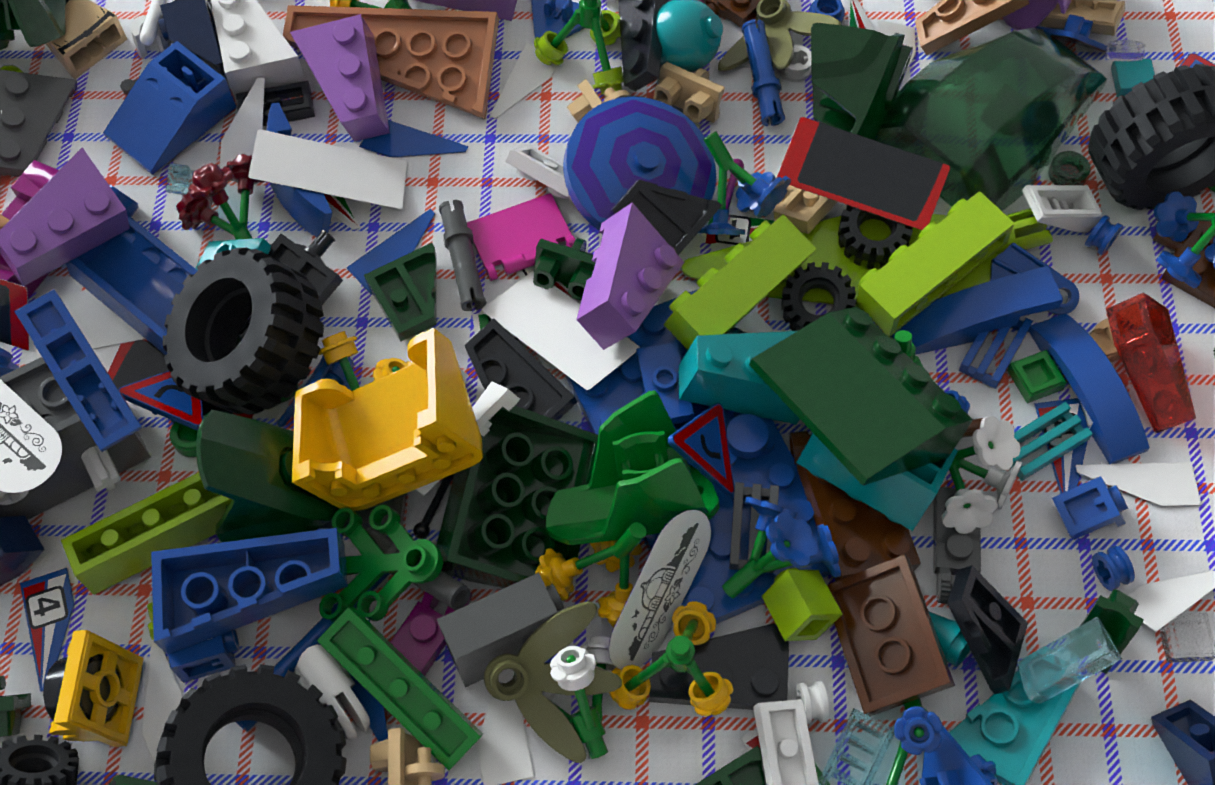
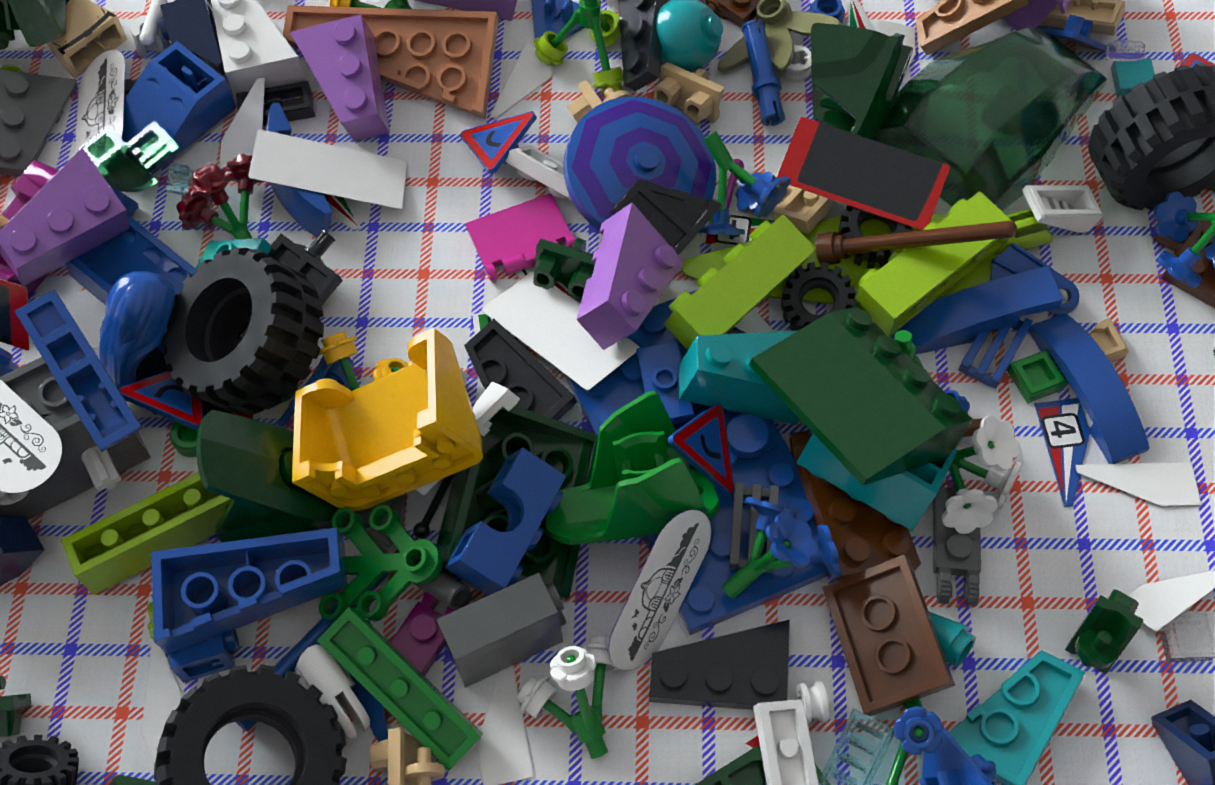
(48, 612): sticker -> none
(93, 690): yellow piece -> none
(101, 97): none -> white sticker
(130, 163): none -> clear green brick
(134, 323): none -> blue hair
(392, 248): blue sticker -> none
(407, 291): dark green wing -> none
(410, 142): blue sticker -> none
(459, 242): dark grey pin -> none
(494, 140): none -> piece
(528, 493): none -> blue arch
(534, 677): olive plant -> none
(613, 554): yellow plant -> none
(708, 690): yellow plant -> none
(801, 604): lime brick -> none
(834, 247): none -> reddish brown piece
(989, 627): black wing -> none
(1067, 661): clear light blue slope -> none
(1069, 169): clear green tile -> none
(1070, 423): teal tile -> none
(1090, 507): blue bracket -> none
(1103, 235): blue bush -> none
(1113, 568): blue bush -> none
(1152, 360): clear red slope -> none

